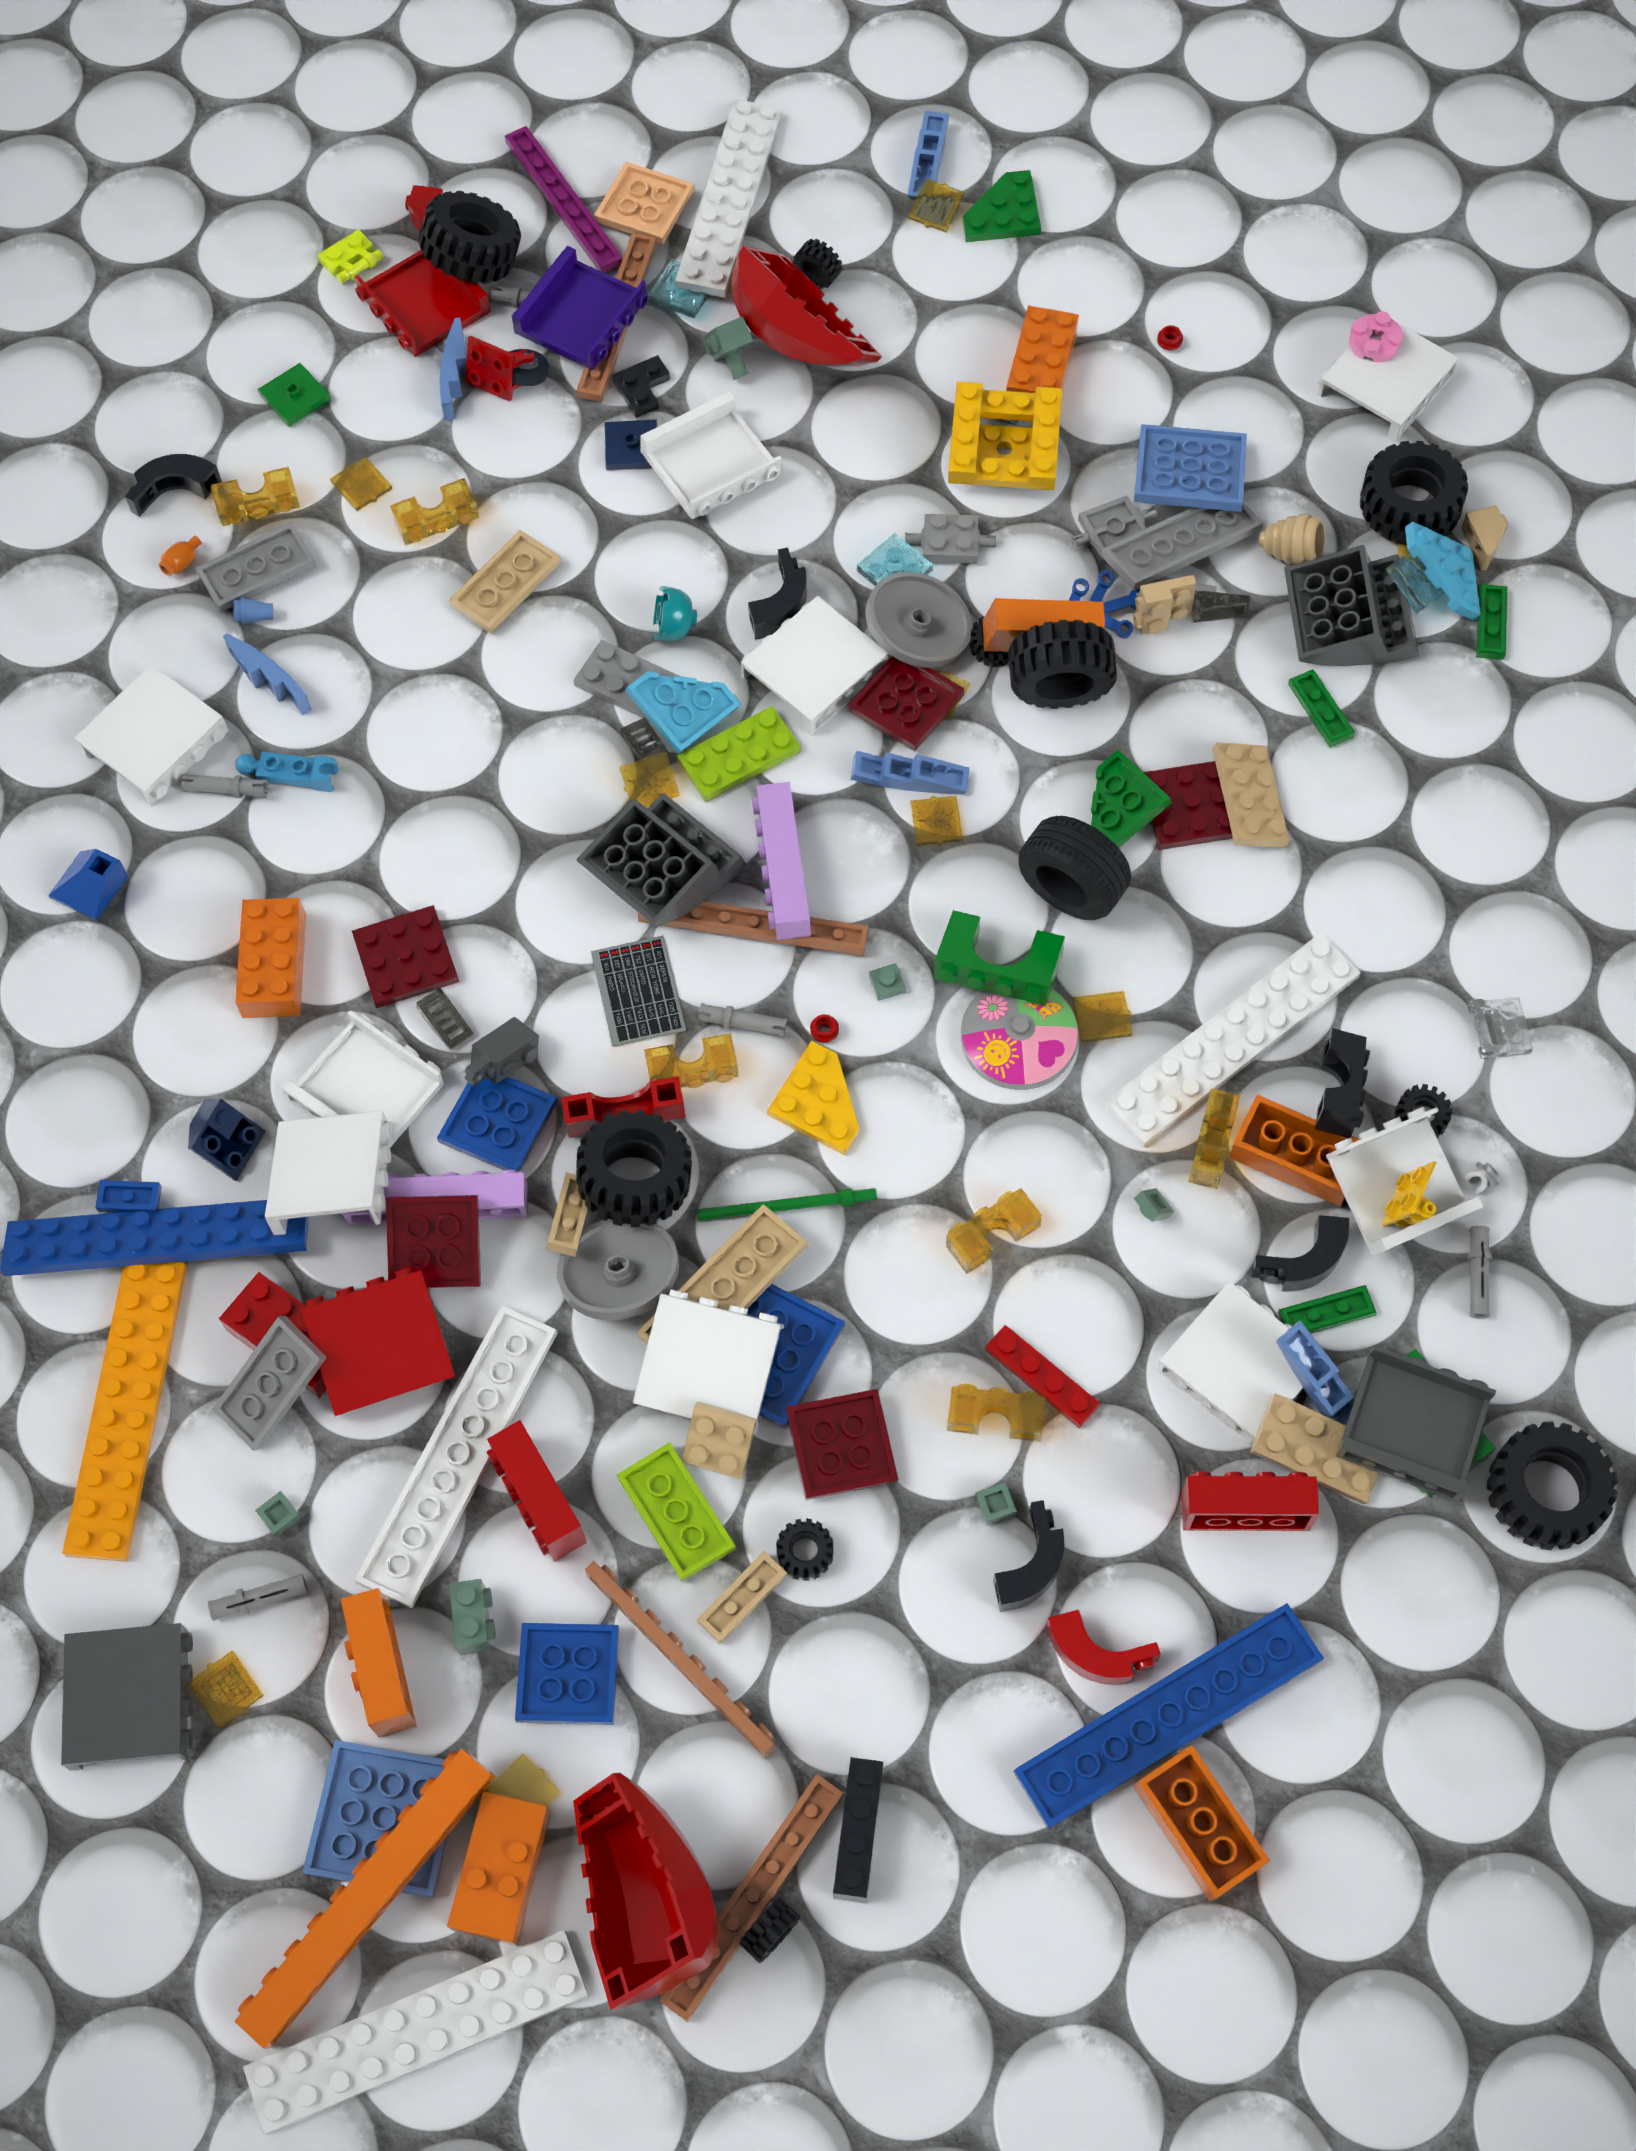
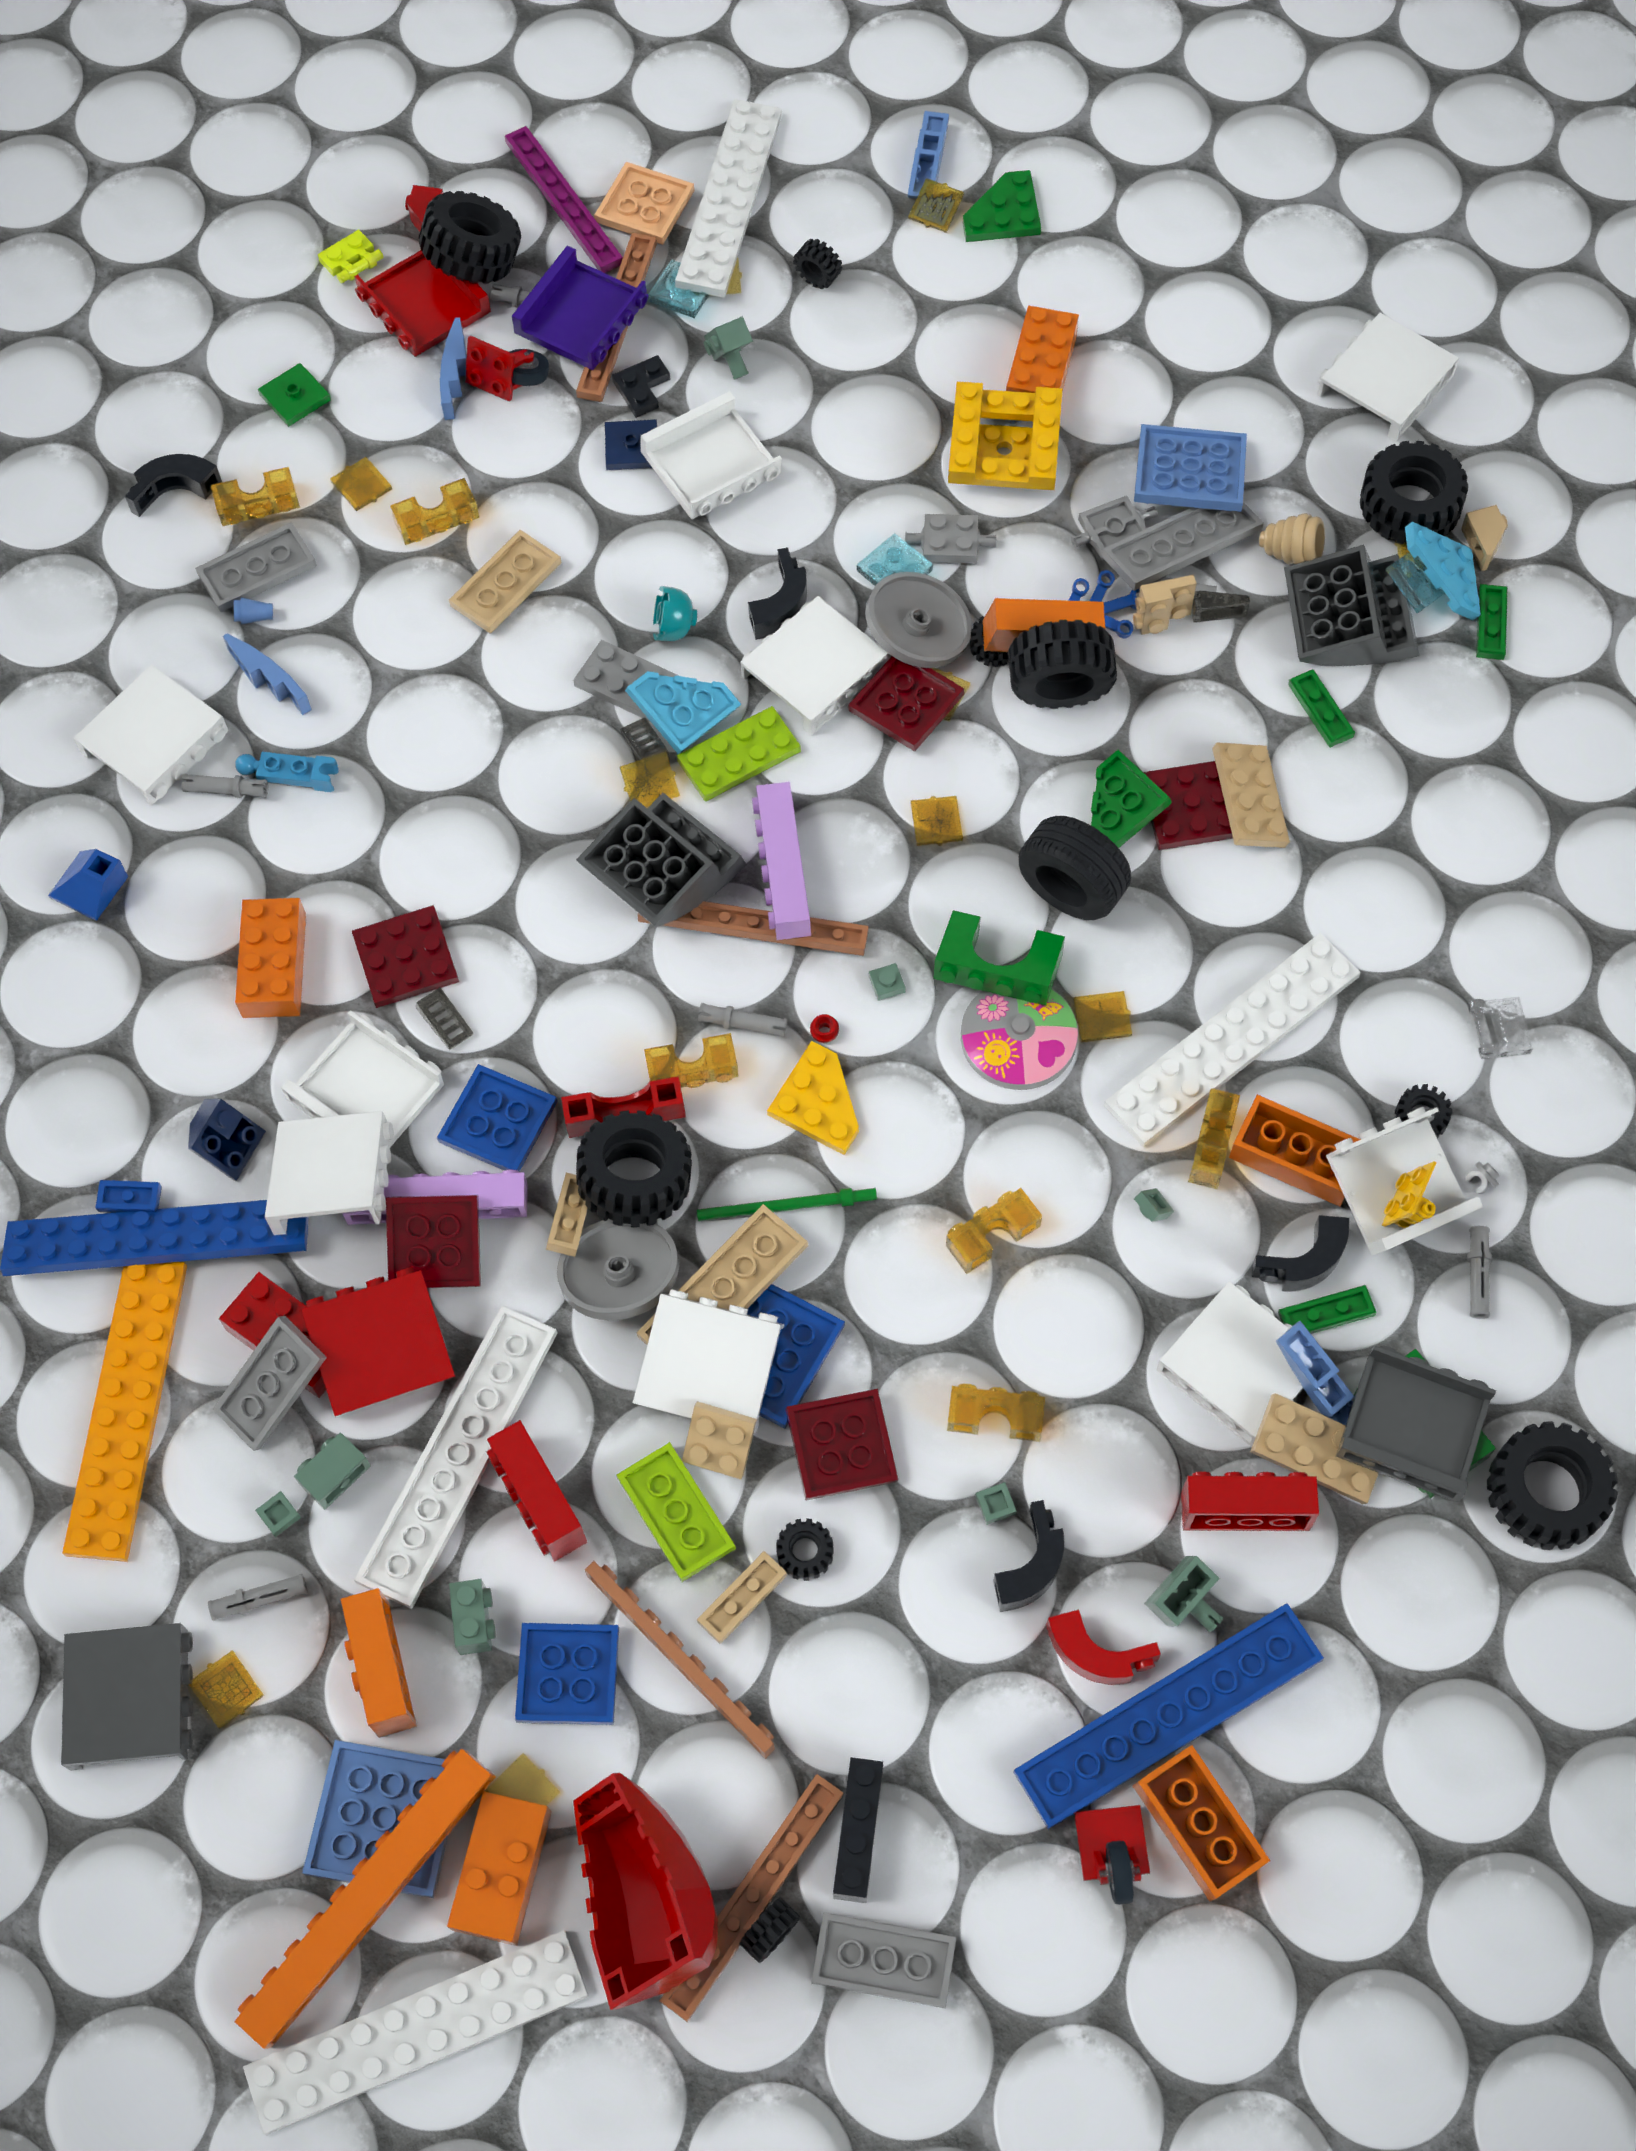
(179, 556): orange plant -> none
(331, 1470): none -> sand green brick
(502, 1052): dark grey hinge -> none
(638, 991): black sticker -> none
(790, 312): red windscreen -> none
(884, 1960): none -> light grey plate
(909, 774): medium blue slope -> none
(1042, 1376): red plate -> none
(1113, 1849): none -> red plate
(1170, 338): red plate -> none
(1184, 1593): none -> sand green brick
(1340, 1106): black arch -> none
(1378, 325): bright pink plate -> none

